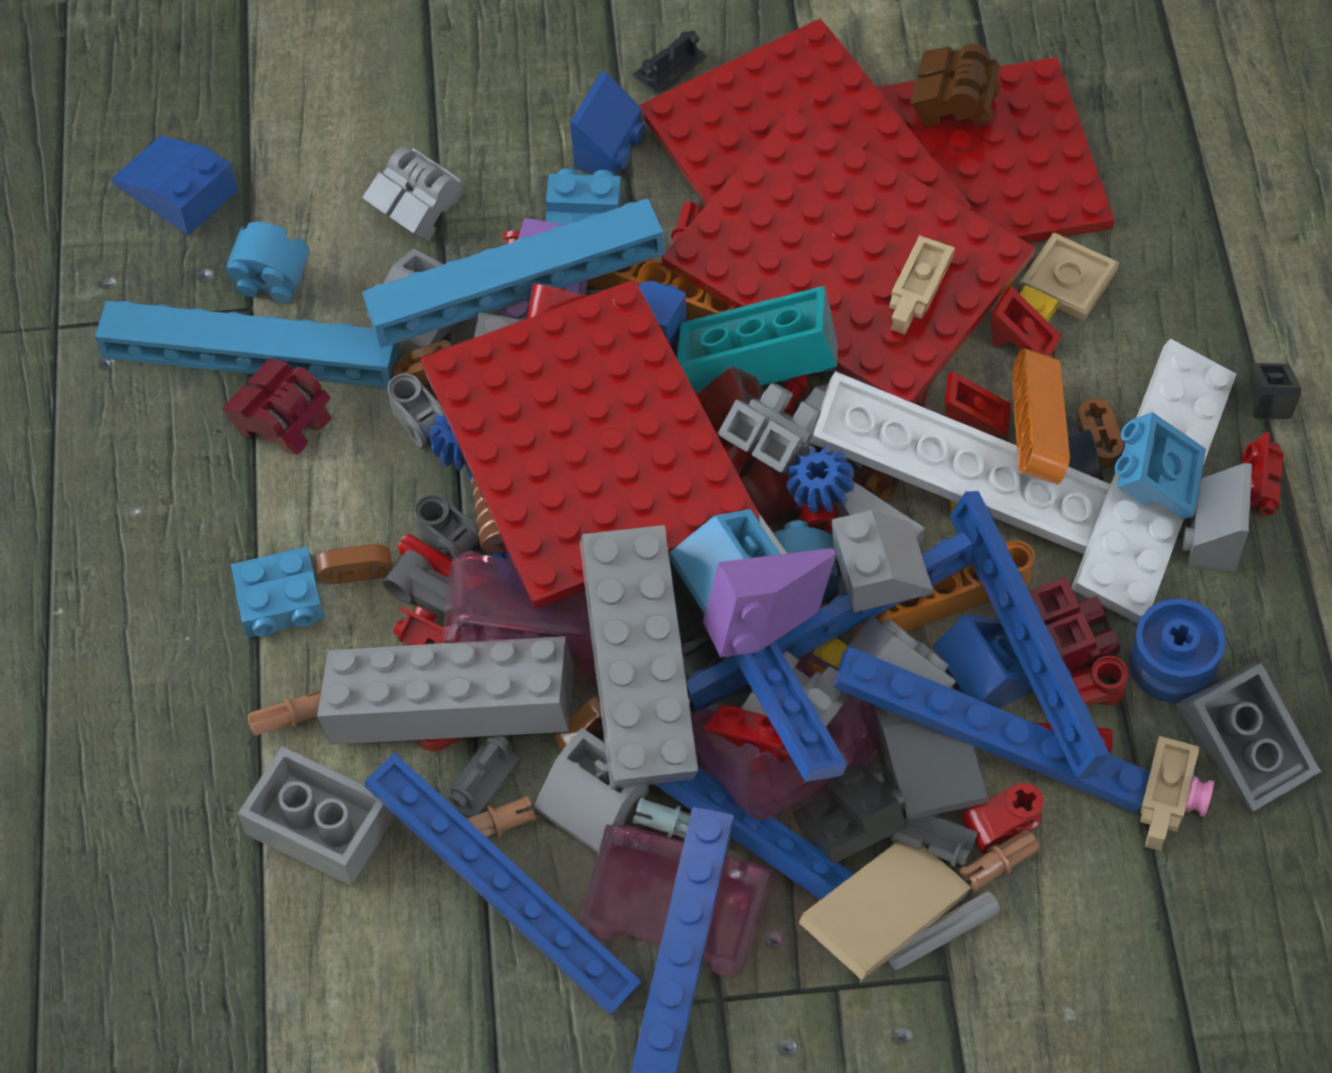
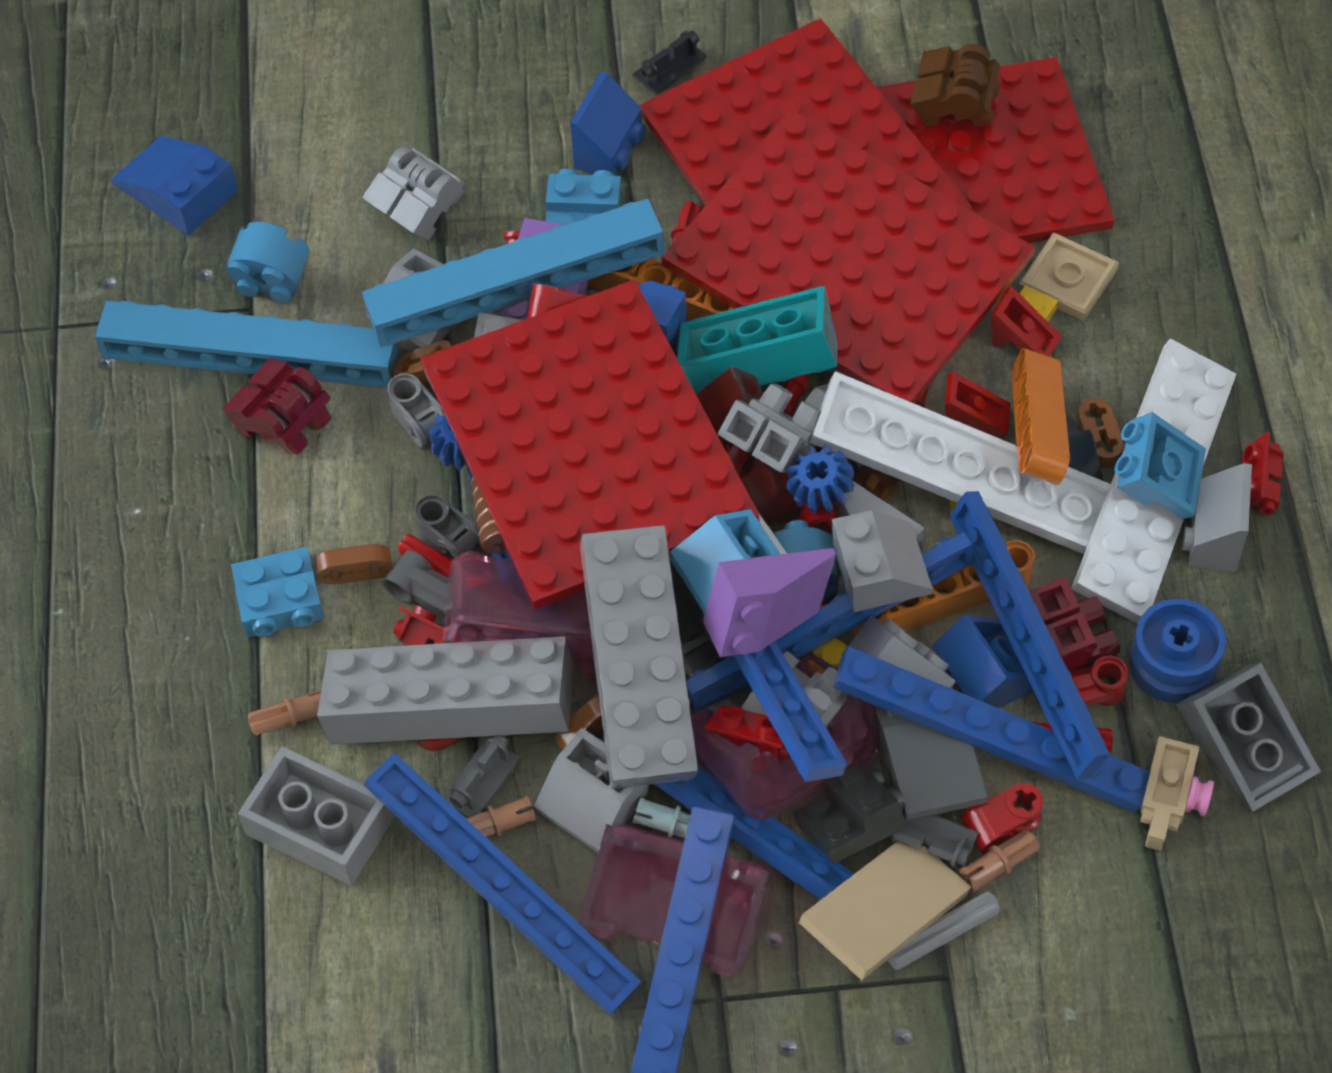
(919, 281): tan hinge -> none
(1275, 390): black slope -> none

